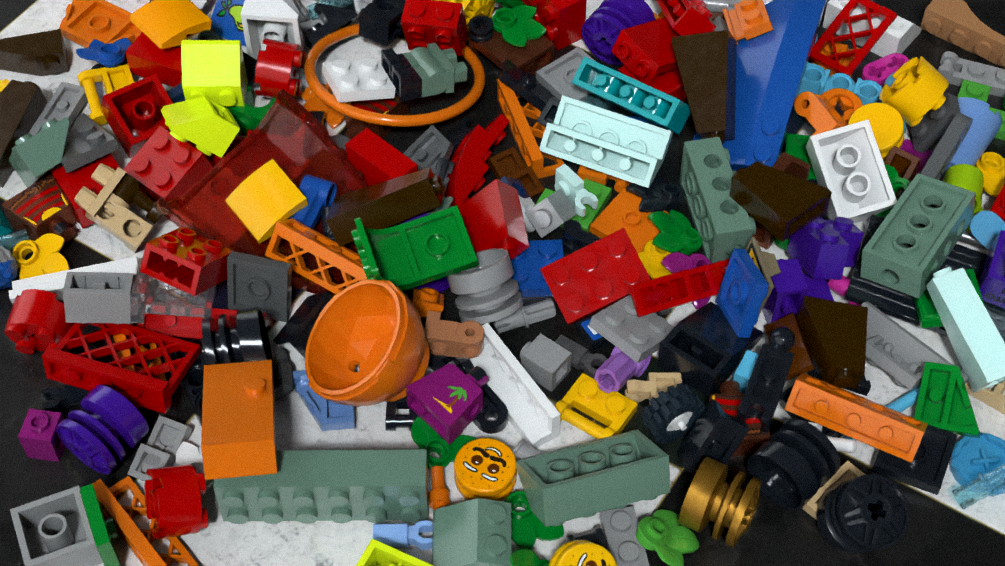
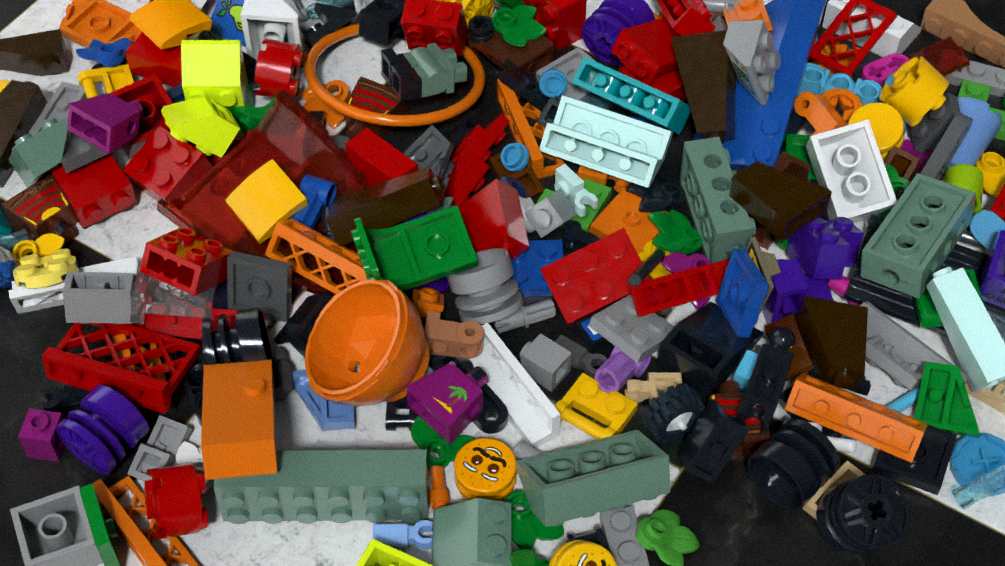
(36, 321): red brick -> none
(45, 270): none -> light yellow plate
(105, 120): none -> magenta torso
(112, 206): tan hips -> none
(358, 80): white plate -> none
(515, 157): none -> dark azure plate
(553, 83): none -> dark azure plate
(646, 267): none -> black bar
(720, 501): pearl gold wheel -> none
(753, 57): none -> light grey slope
(943, 56): none -> clear red piece

